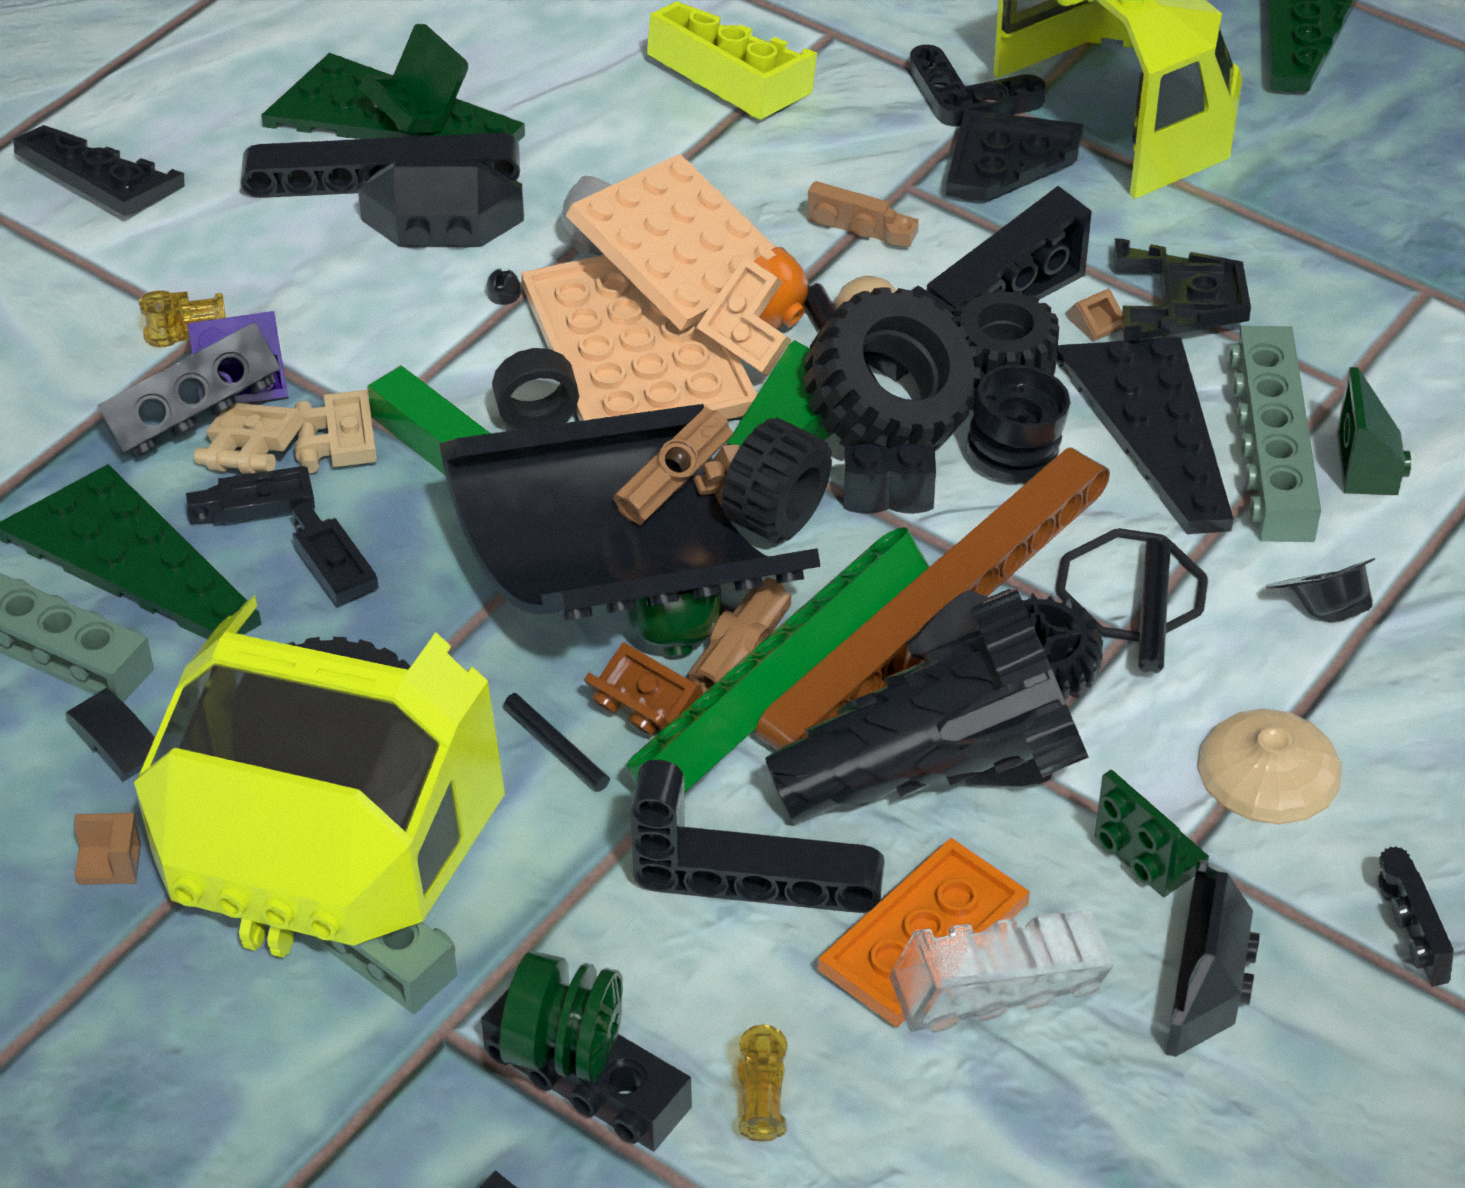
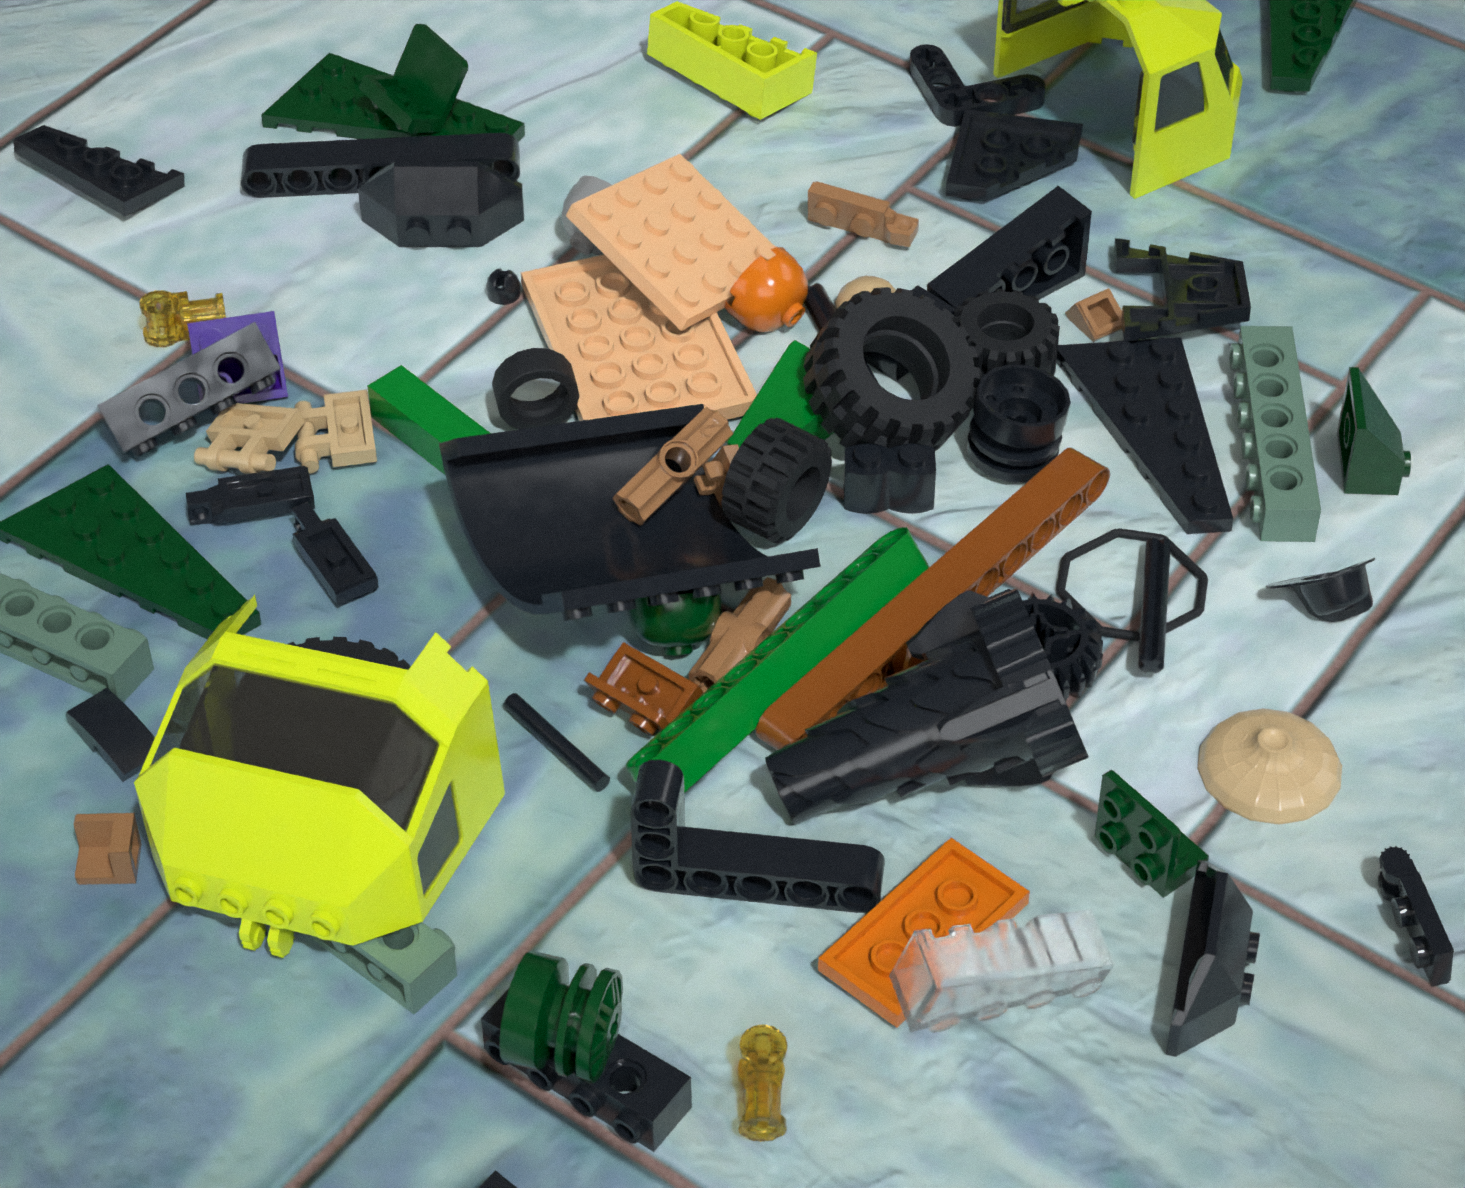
(735, 317): light nougat plate -> none

